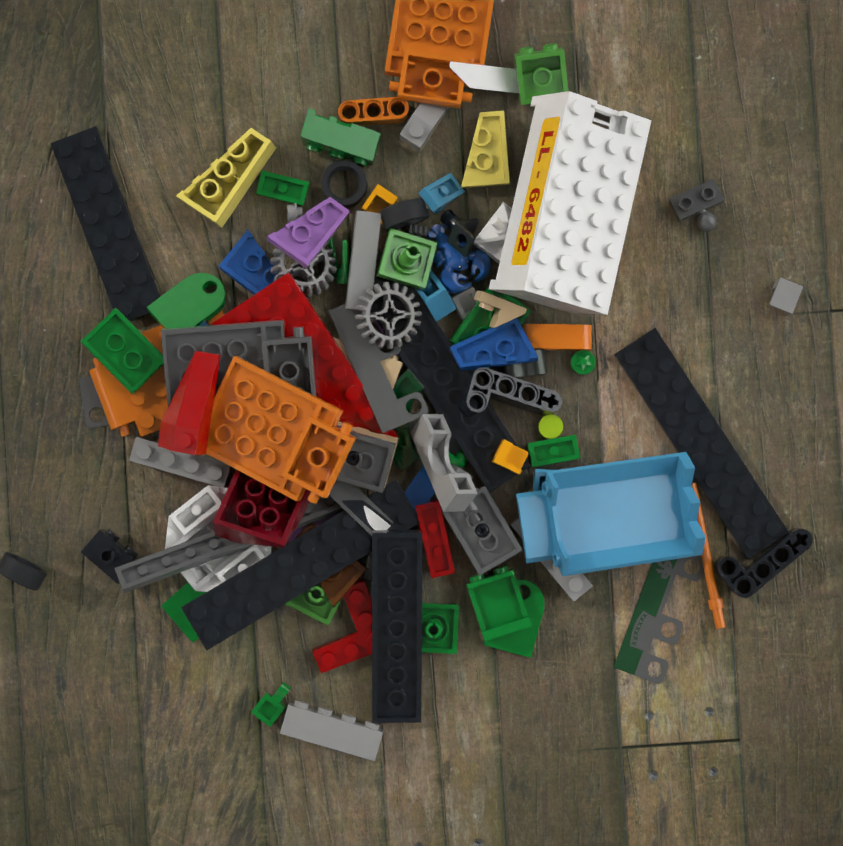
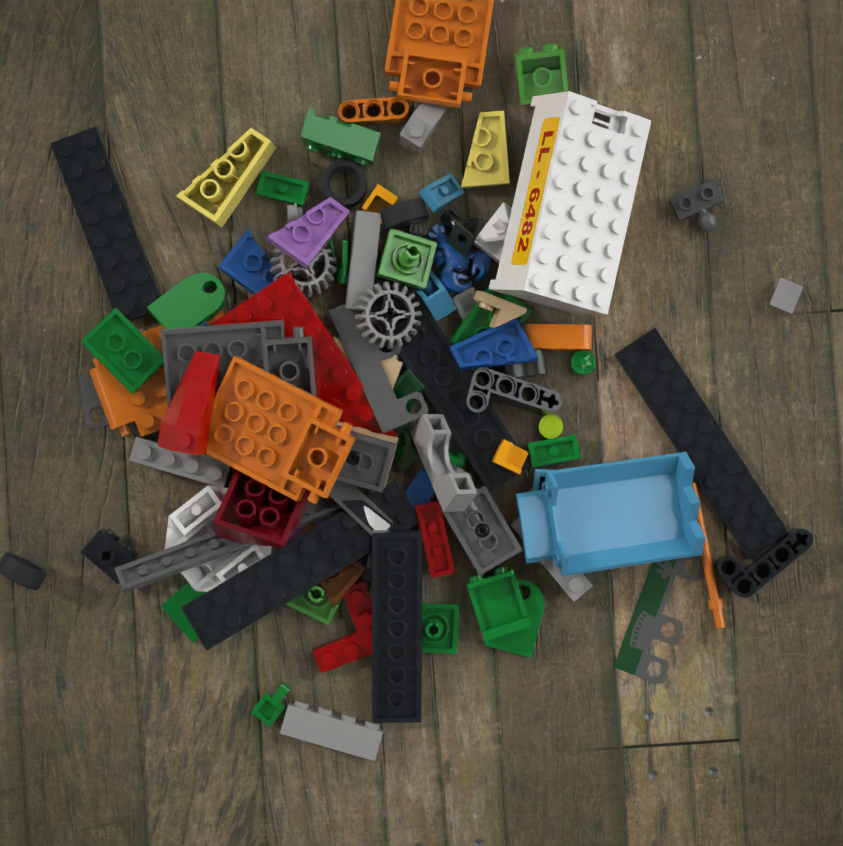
(487, 77): white sticker -> none

